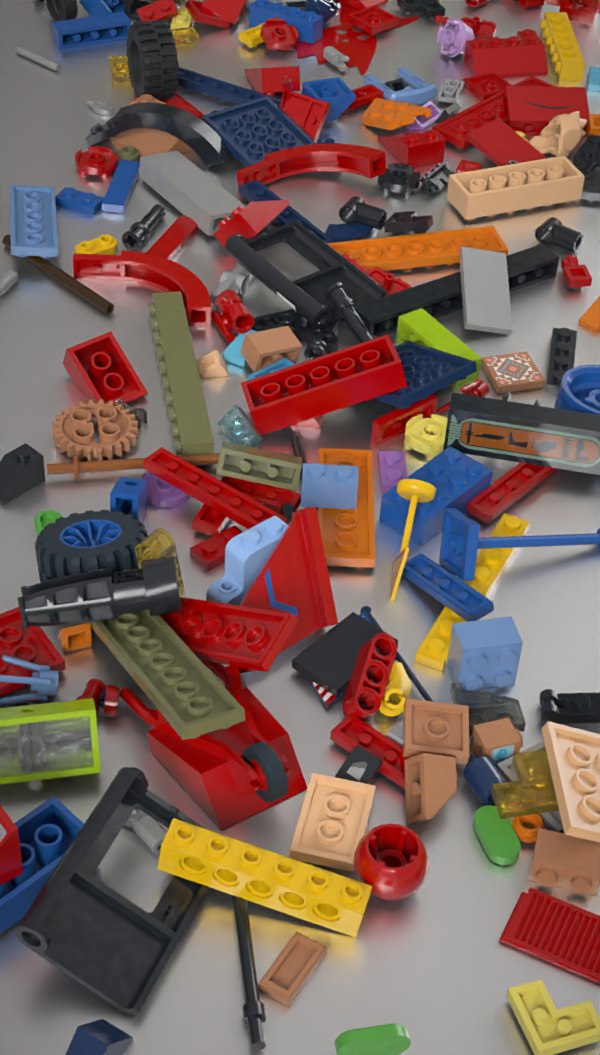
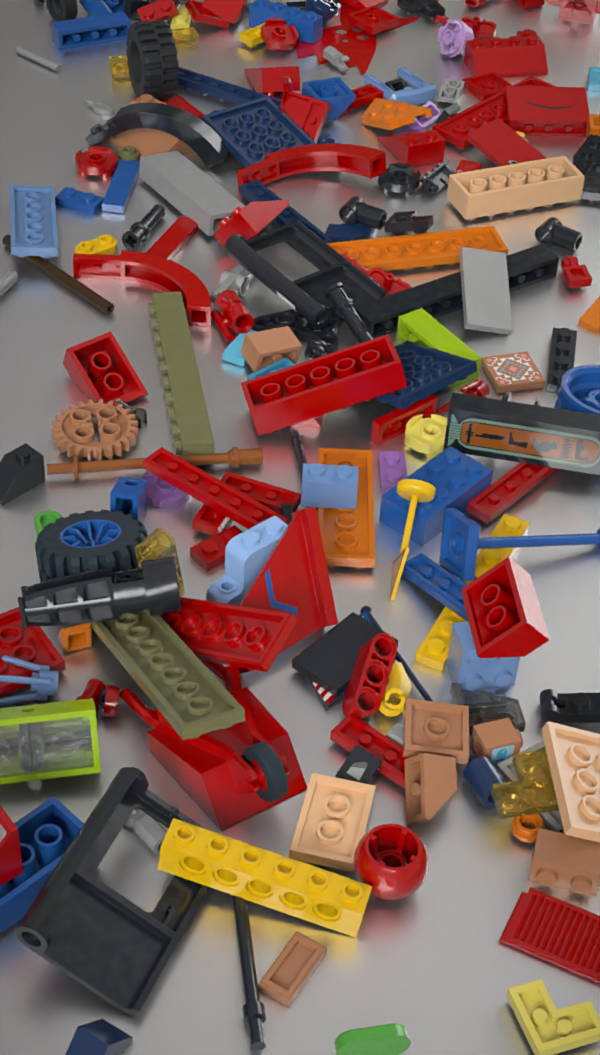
(212, 365): light nougat slope -> none
(240, 428): clear light blue plate -> none
(259, 465): olive brick -> none
(496, 835): bright green tile -> none
(504, 612): none -> red slope
(560, 135): light nougat head -> none
(562, 46): yellow brick -> none

